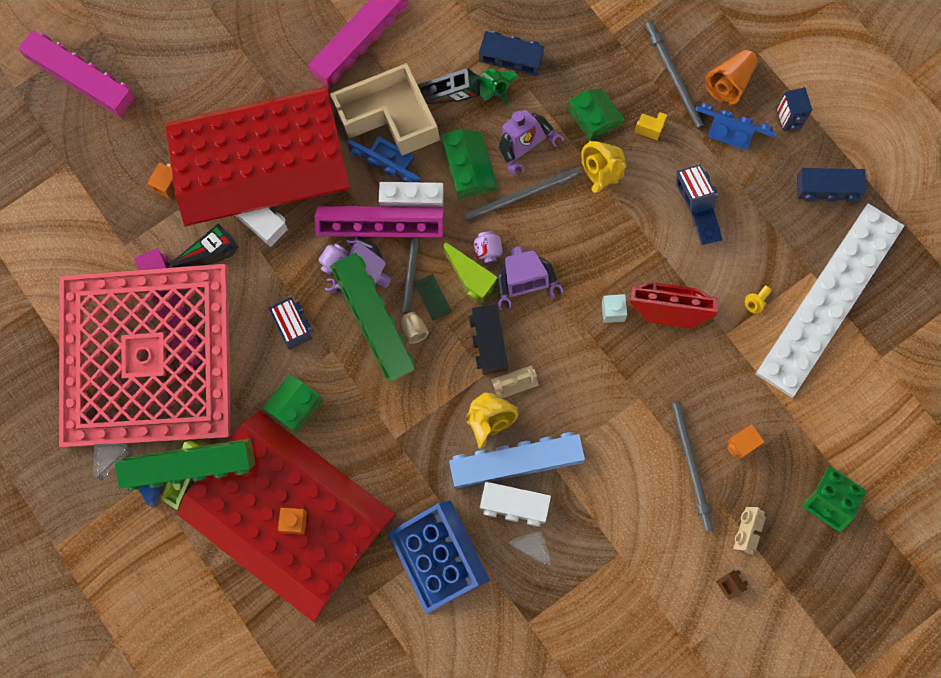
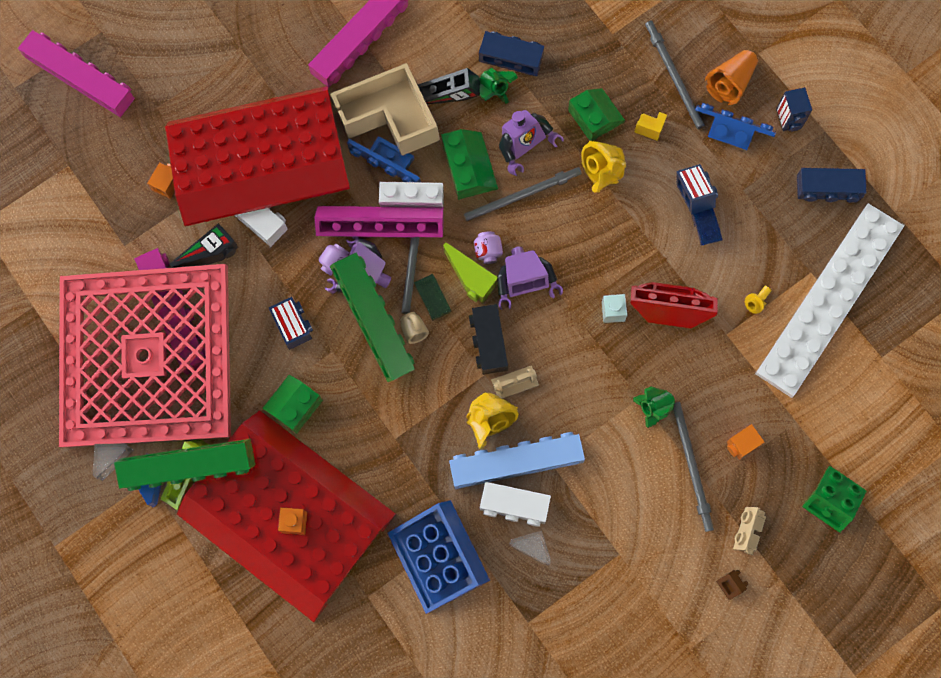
(655, 404): none -> green brick

